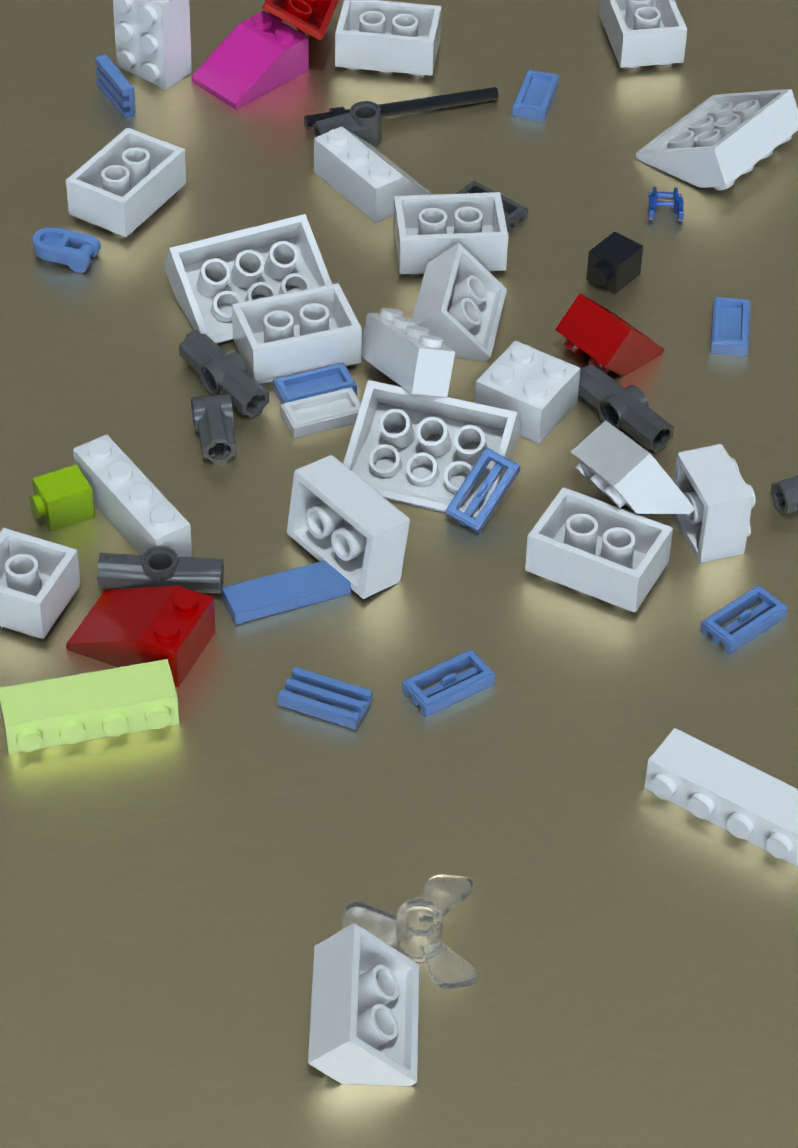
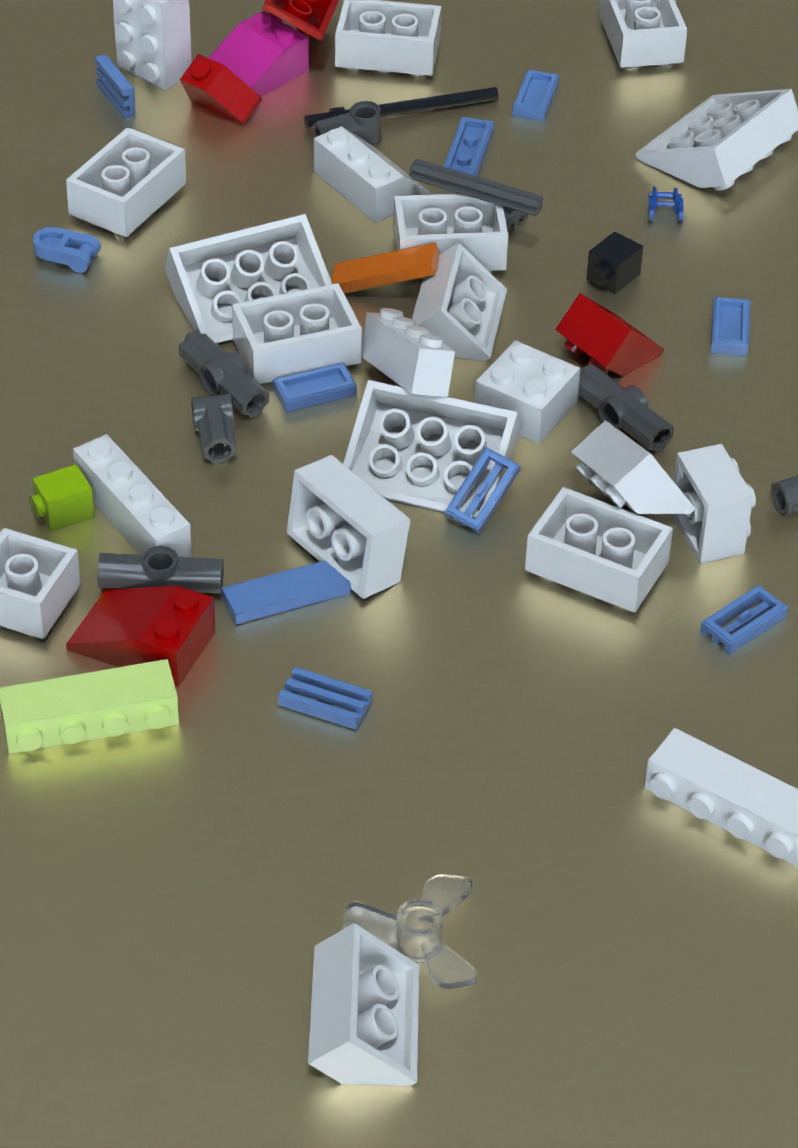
(219, 90): none -> red slope
(321, 412): white tile -> none
(386, 268): none -> orange tile
(452, 687): medium blue tile -> none
(470, 145): none -> medium blue tile
(476, 187): none -> dark grey axle

